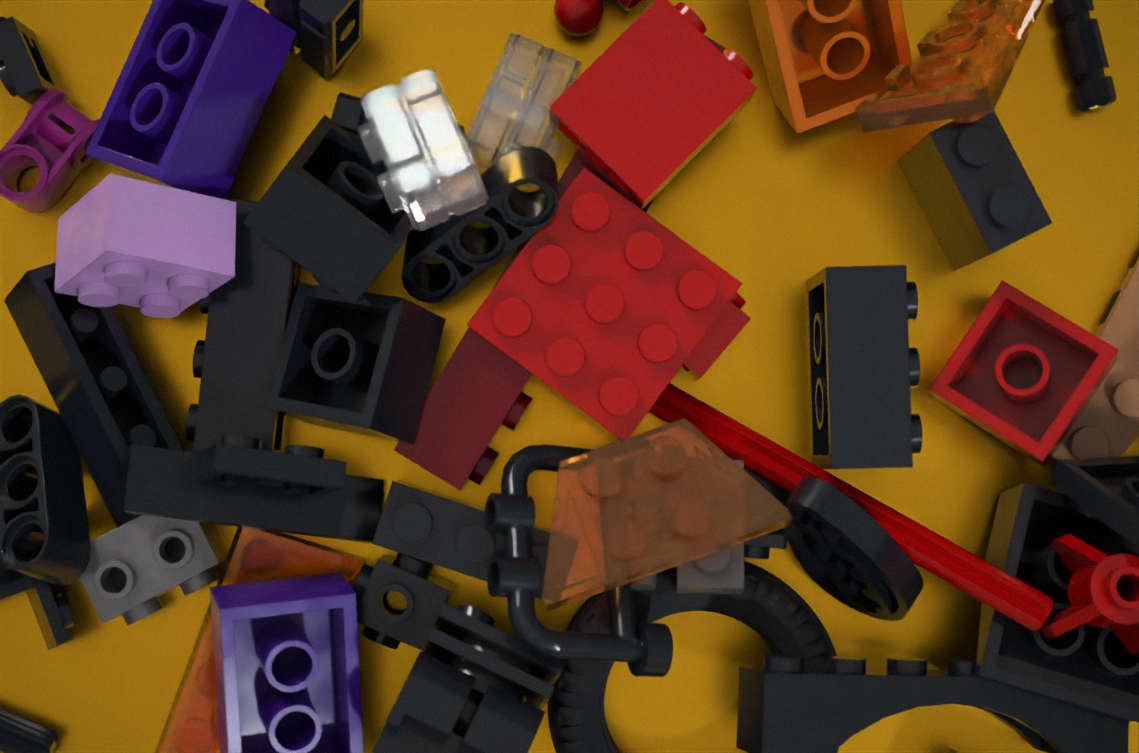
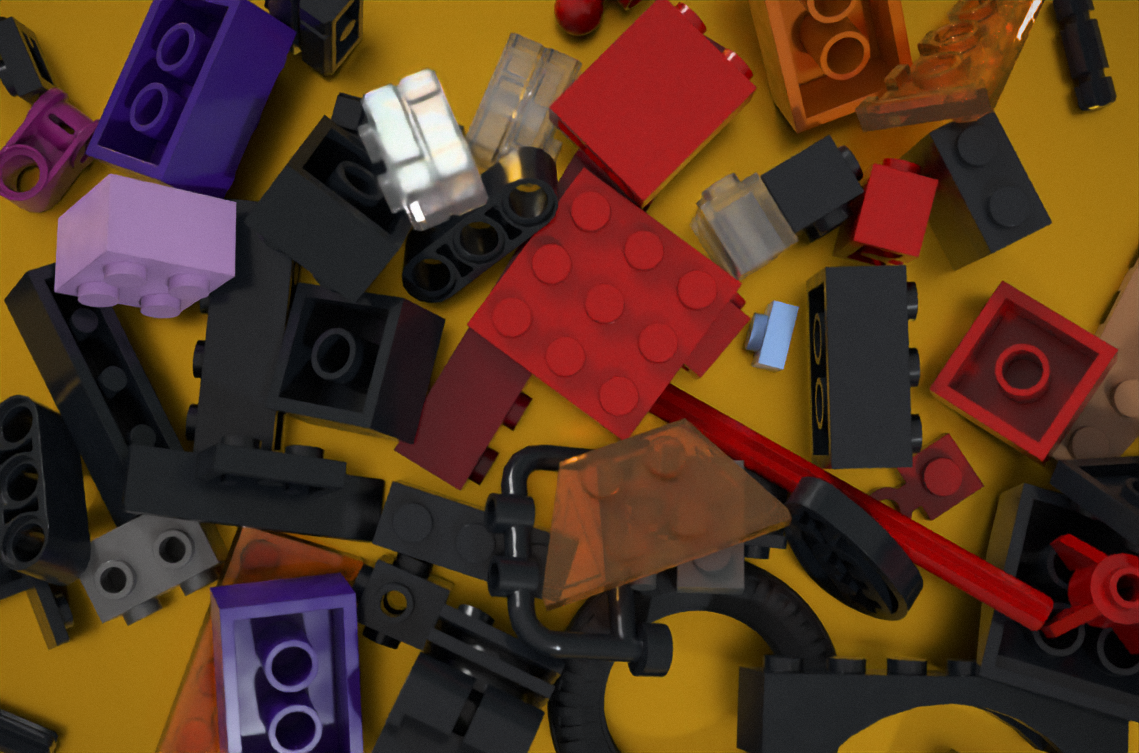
(741, 225): none -> clear brick
(771, 335): none -> light blue plate
(816, 188): none -> black brick
(888, 215): none -> red brick
(934, 483): none -> red plate

